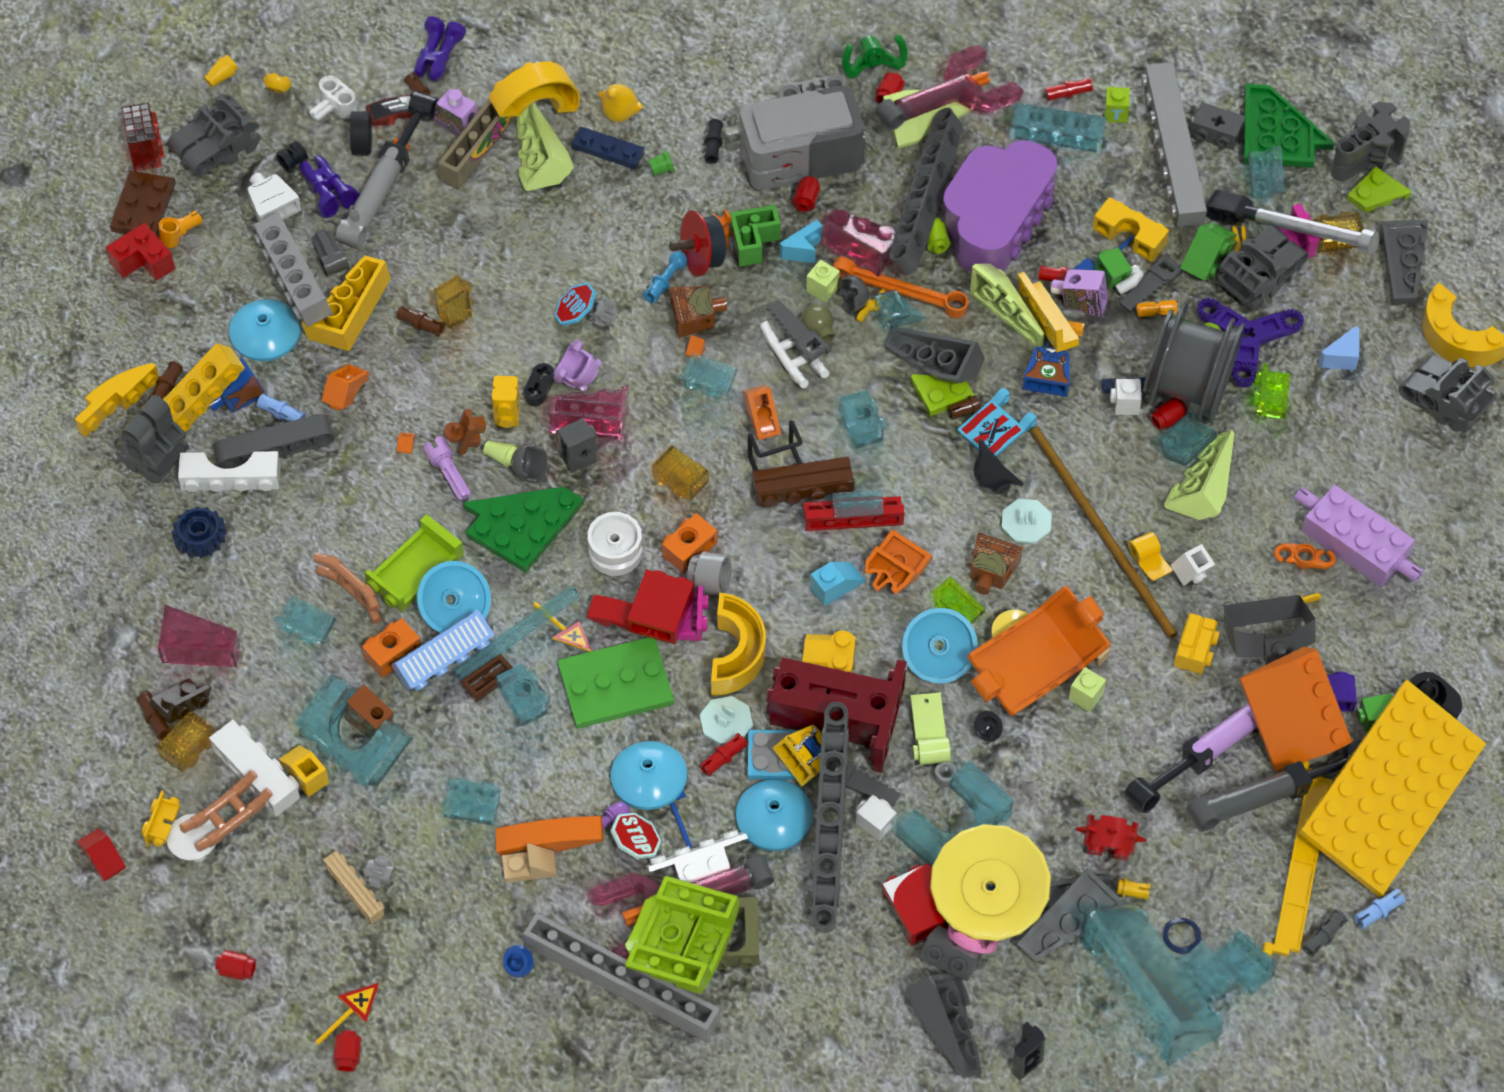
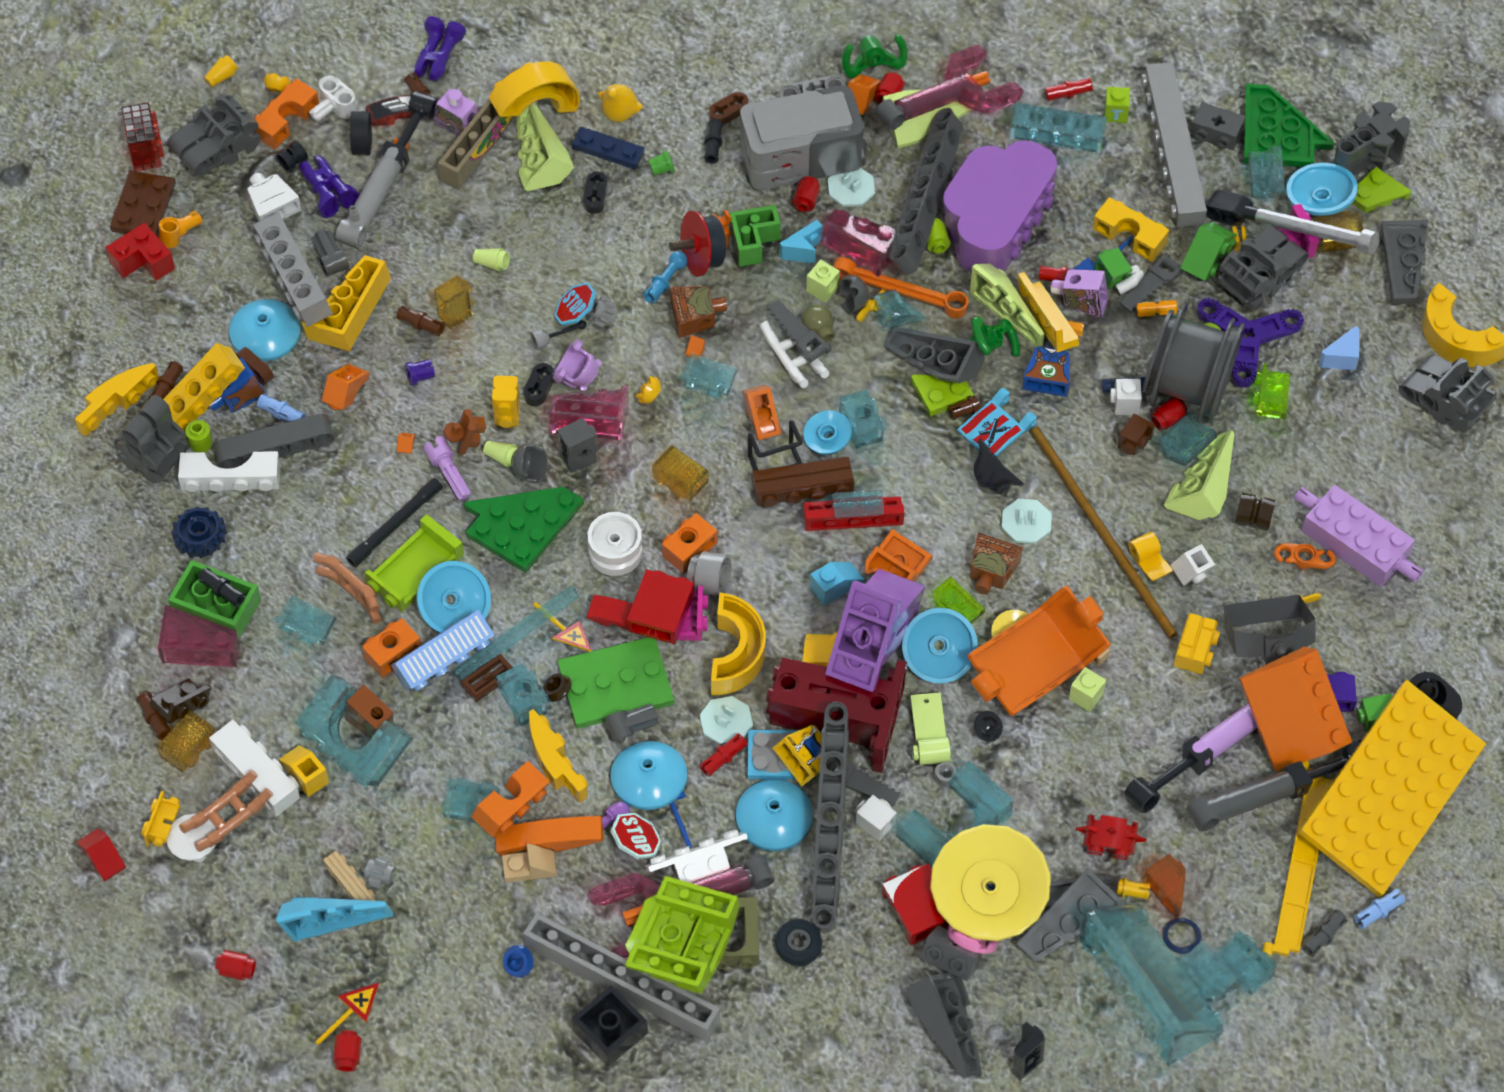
(199, 436): none -> lime brick
(200, 600): none -> bright green brick
(221, 587): none -> black pin
(257, 366): none -> reddish brown beam
(294, 100): none -> orange arch
(318, 916): none -> medium azure wedge
(419, 371): none -> dark purple bush
(423, 496): none -> black piece
(492, 258): none -> yellowish green cone
(497, 813): none -> orange arch
(541, 338): none -> hinge
(552, 759): none -> yellow slope
(557, 687): none -> dark brown hat
(591, 192): none -> black beam
(609, 1025): none -> black brick
(627, 722): none -> dark grey piece
(649, 390): none -> yellow plate
(728, 108): none -> reddish brown beam
(798, 955): none -> black bush
(827, 423): none -> medium azure dish
(851, 188): none -> light aqua piece
(864, 91): none -> orange arch
(872, 627): none -> medium lavender brick
(991, 337): none -> green piece
(1135, 434): none -> reddish brown brick
(1167, 883): none -> clear orange slope
(1255, 511): none -> dark brown wheel
(1322, 188): none -> medium azure dish

